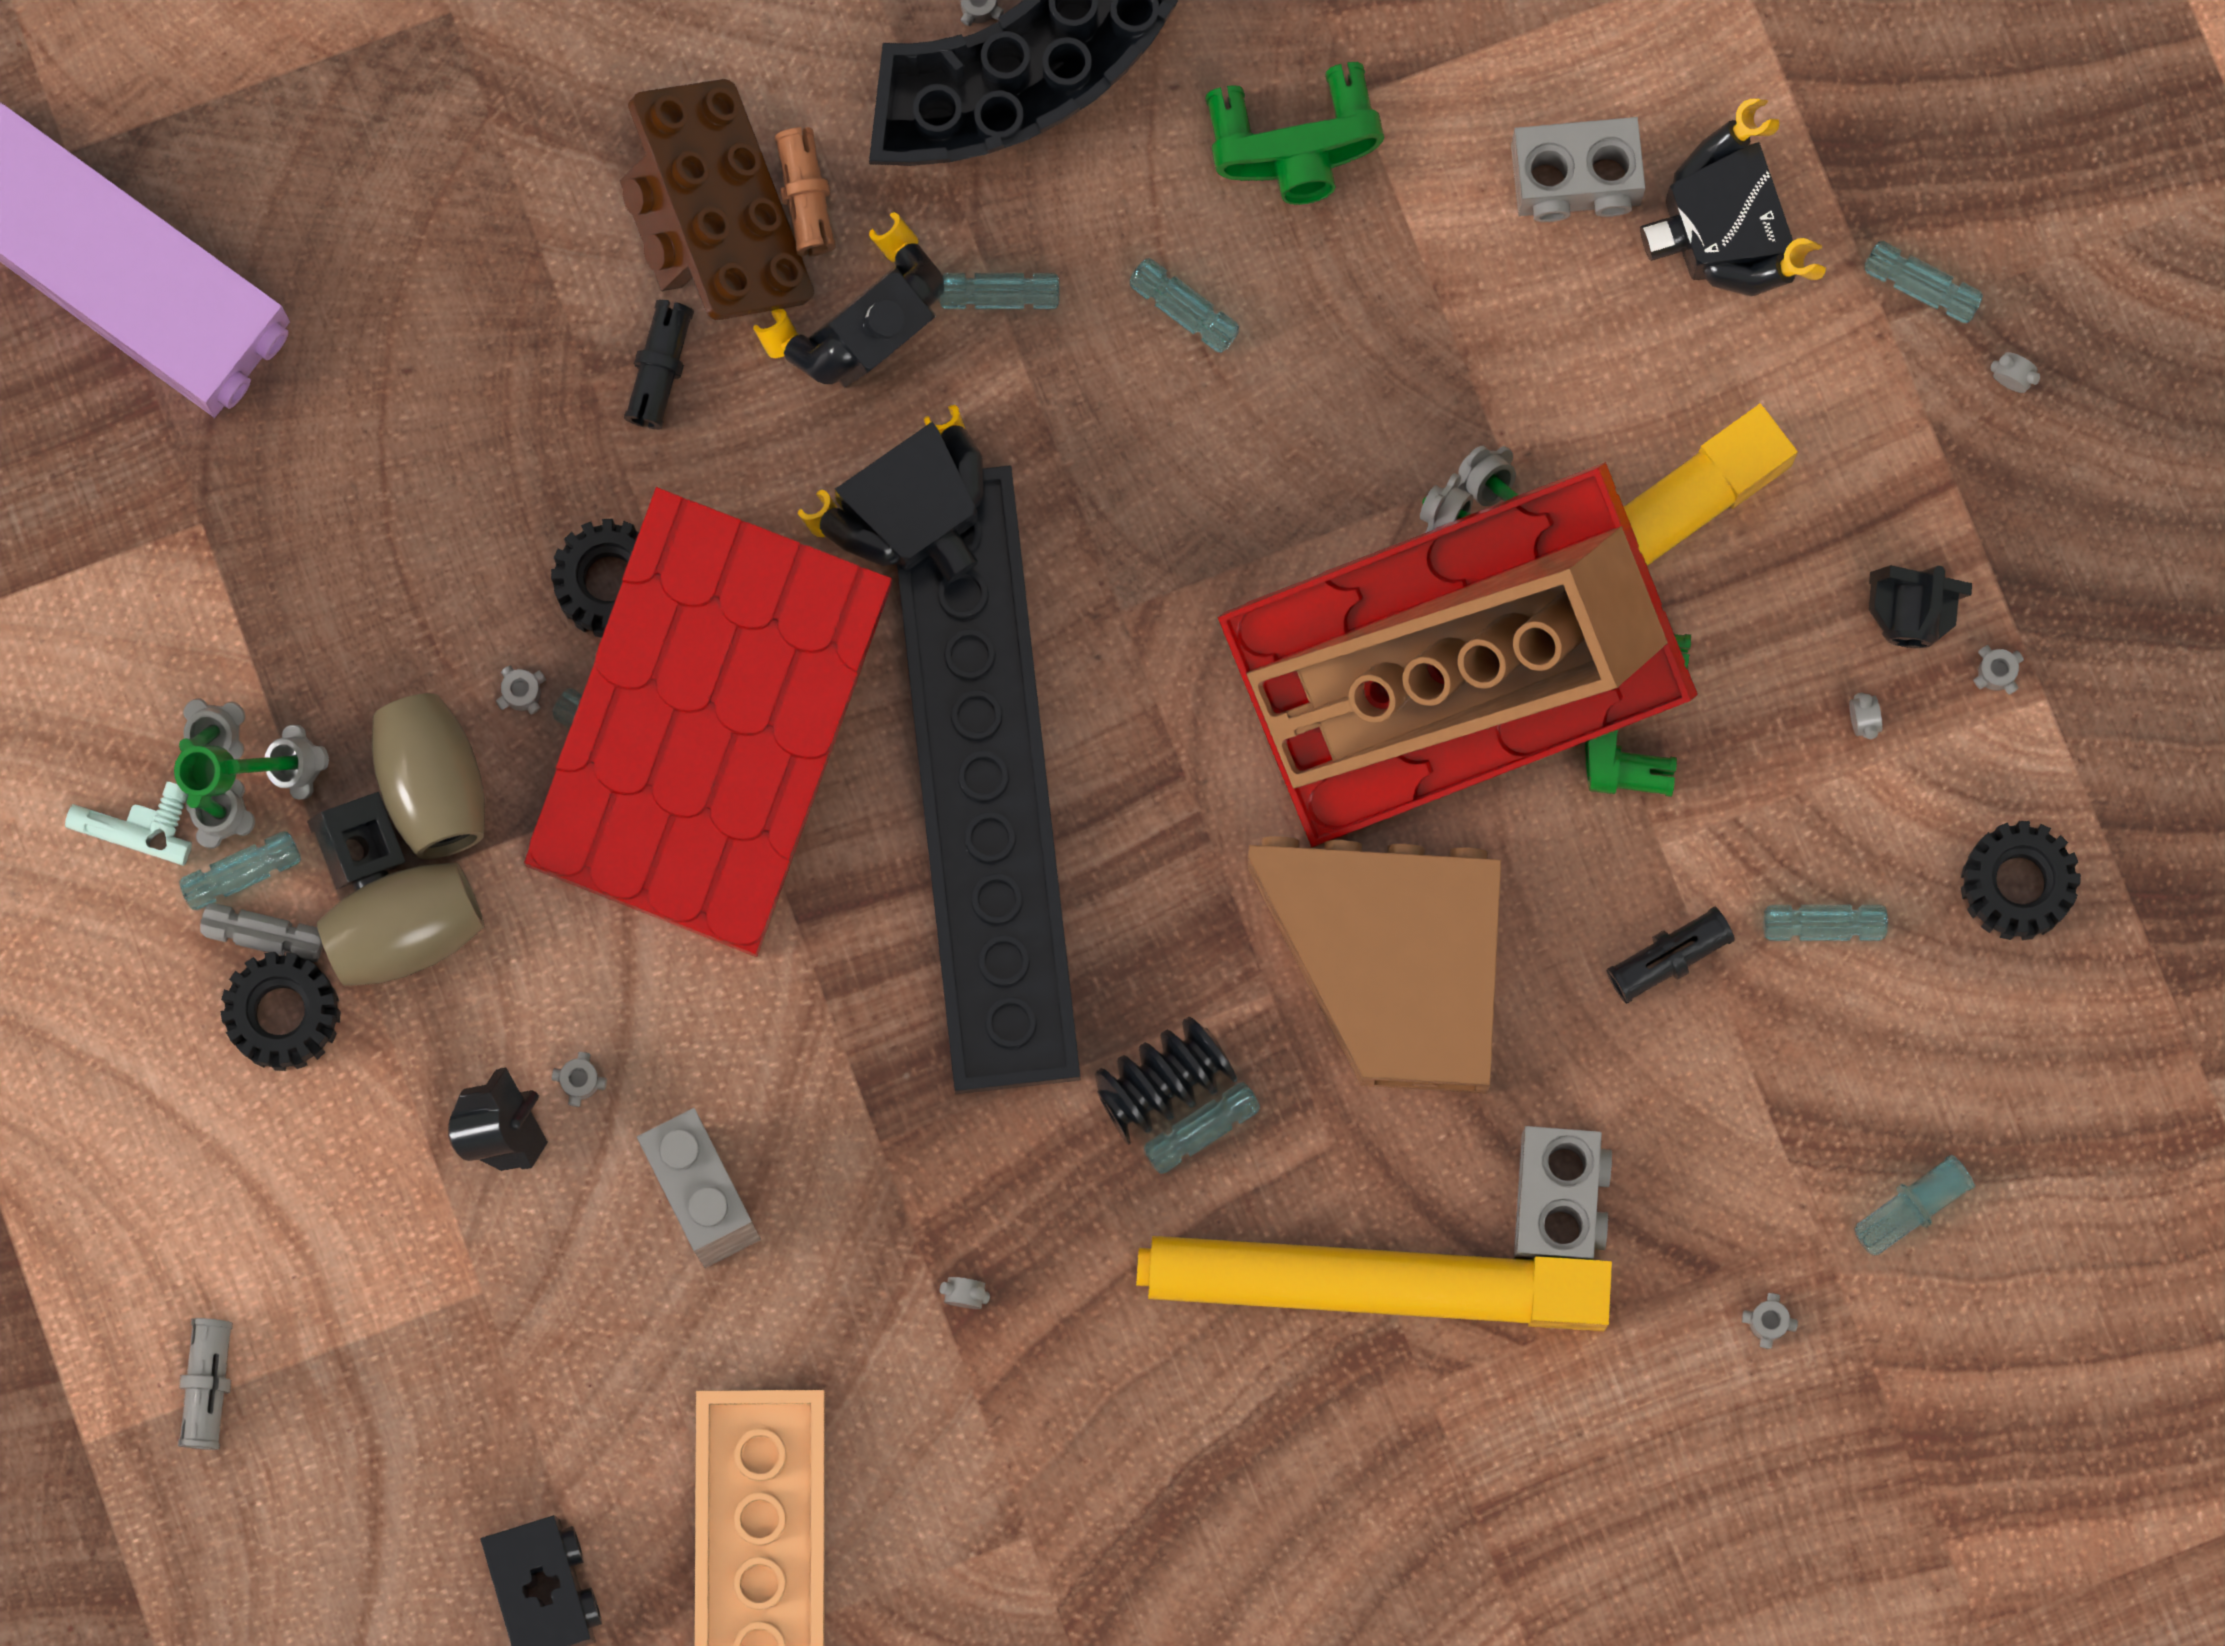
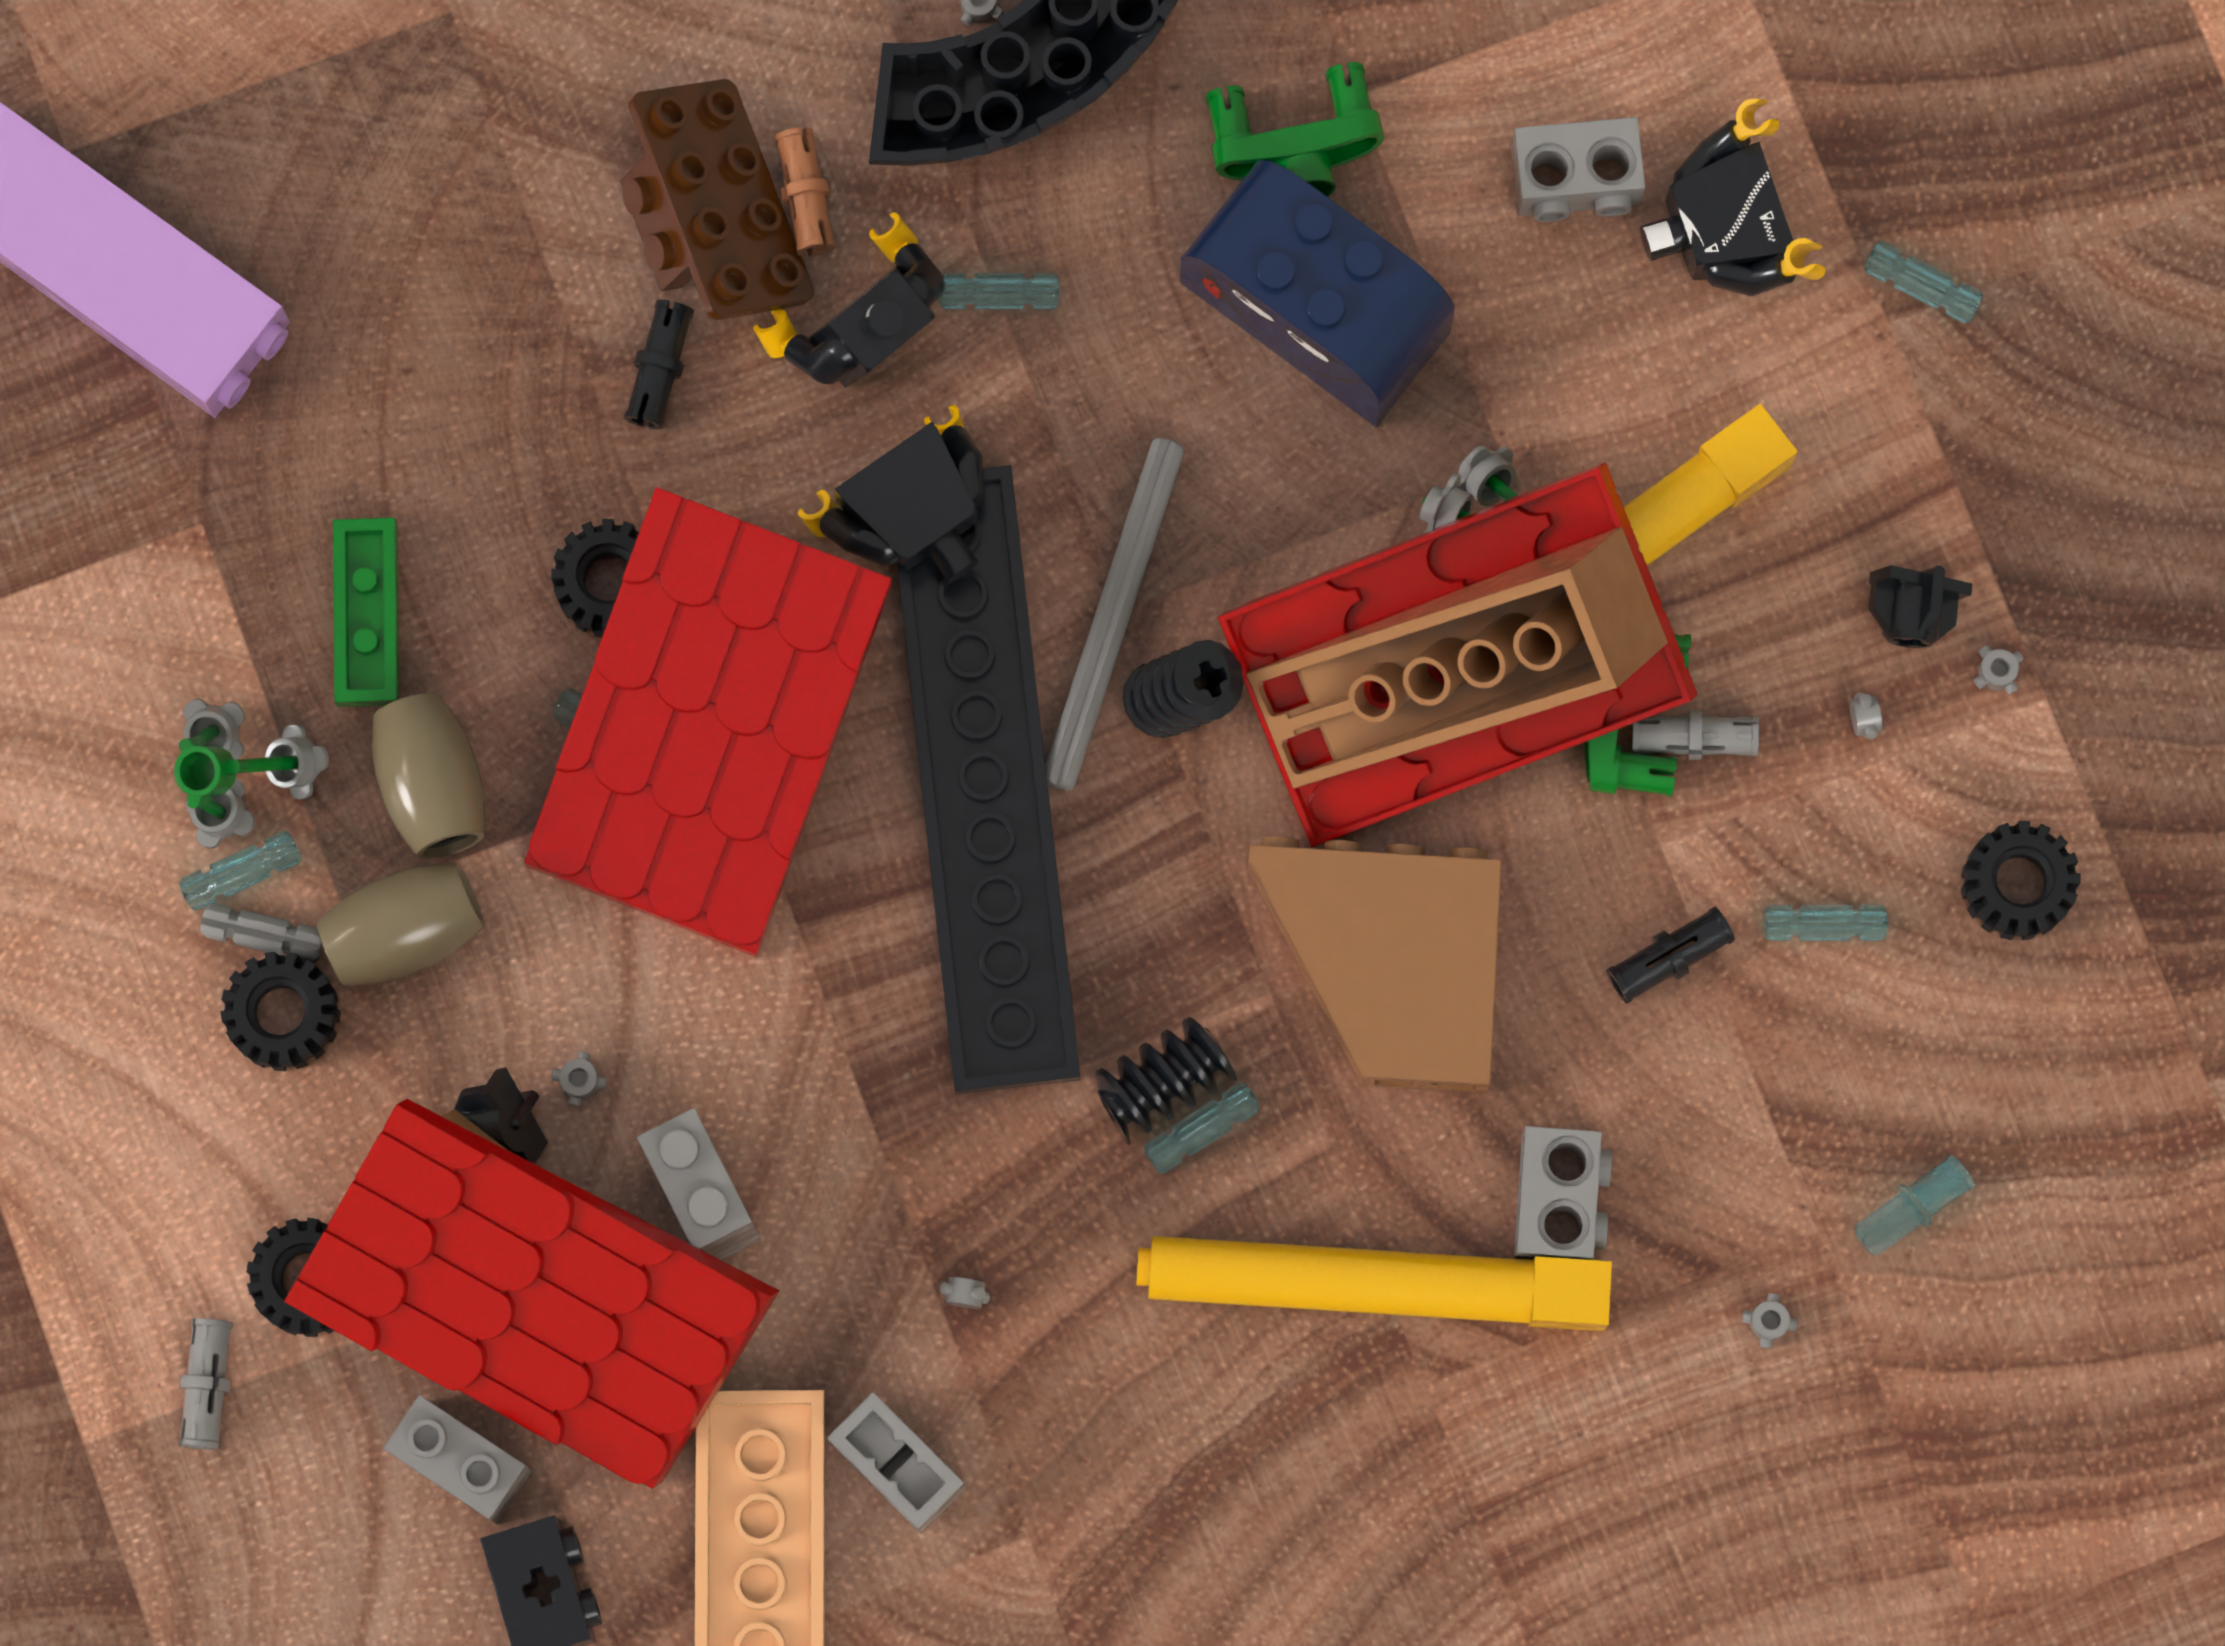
(140, 826): light aqua hose -> none
(268, 1269): none -> black tyre
(366, 612): none -> green plate
(366, 823): black brick -> none
(458, 1459): none -> light grey brick
(520, 690): light grey piece -> none
(529, 1294): none -> red piece
(896, 1462): none -> light grey brick
(1113, 613): none -> light grey axle
(1183, 689): none -> black piece
(1184, 305): clear light blue axle -> none
(1319, 289): none -> dark blue brick
(1696, 735): none -> light grey pin
(2015, 372): light grey piece -> none

